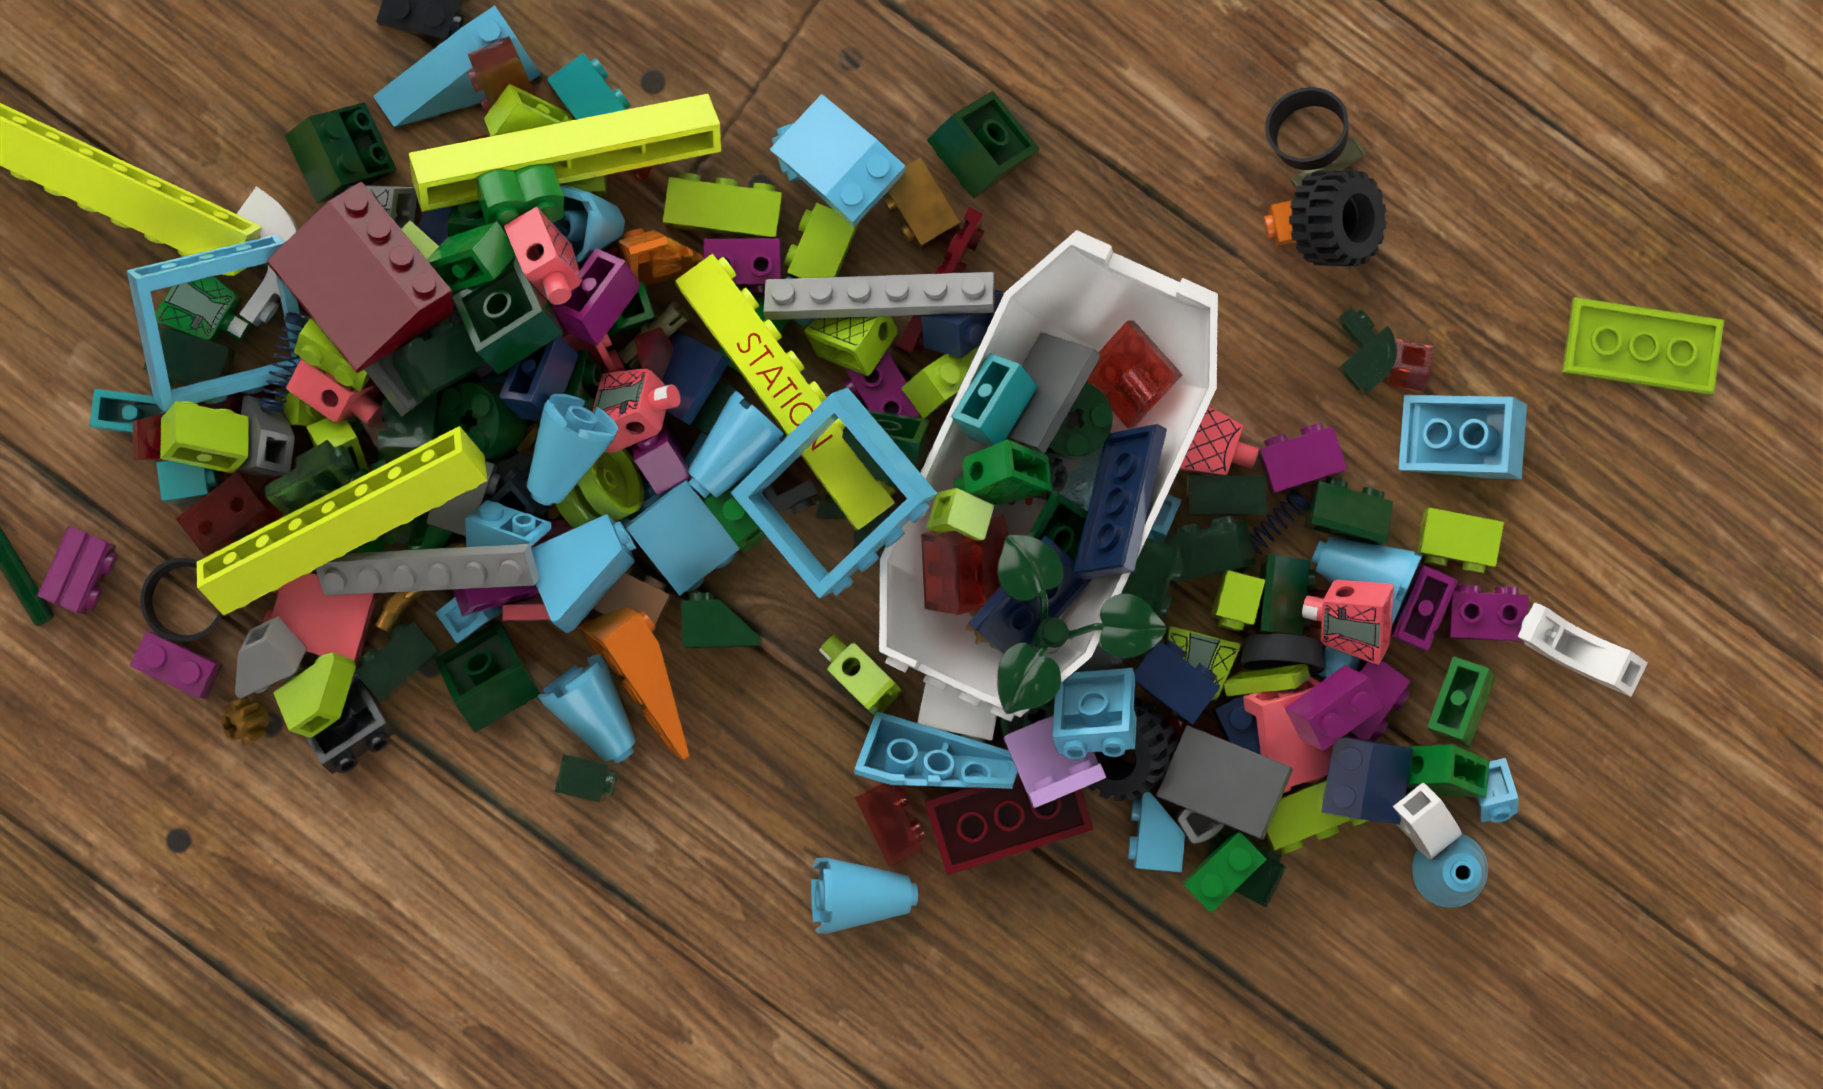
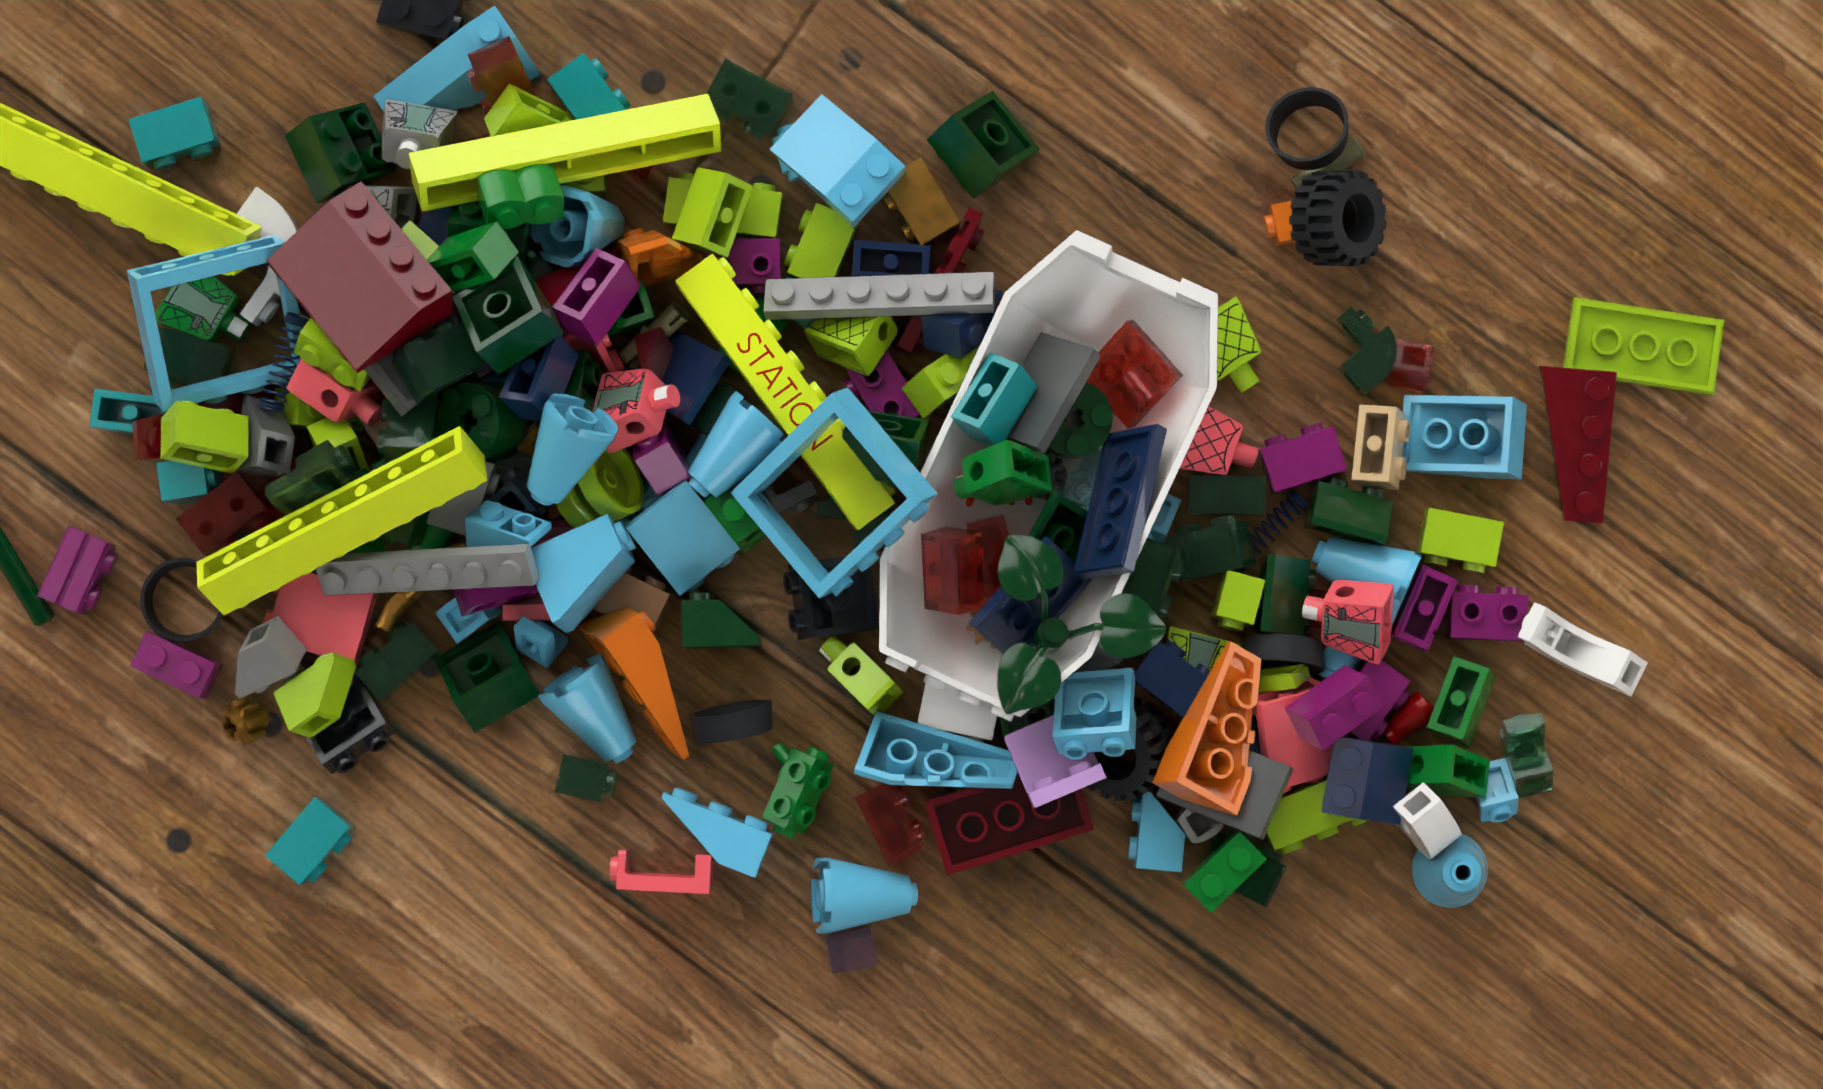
(175, 133): none -> teal brick
(311, 841): none -> teal brick
(413, 129): none -> light grey torso
(539, 641): none -> medium azure bracket
(557, 269): coral torso -> none
(662, 882): none -> coral panel
(712, 212): none -> lime brick
(728, 839): none -> medium azure slope
(732, 721): none -> black tyre
(748, 100): none -> clear green brick
(797, 789): none -> green brick
(831, 615): none -> black plate
(851, 949): none -> panel
(888, 258): none -> dark blue brick
(961, 513): lime panel -> none
(1212, 743): none -> orange wedge
(1235, 346): none -> lime torso
(1380, 447): none -> tan brick
(1409, 718): none -> red cone
(1525, 751): none -> clear green brick
(1580, 429): none -> dark red wing

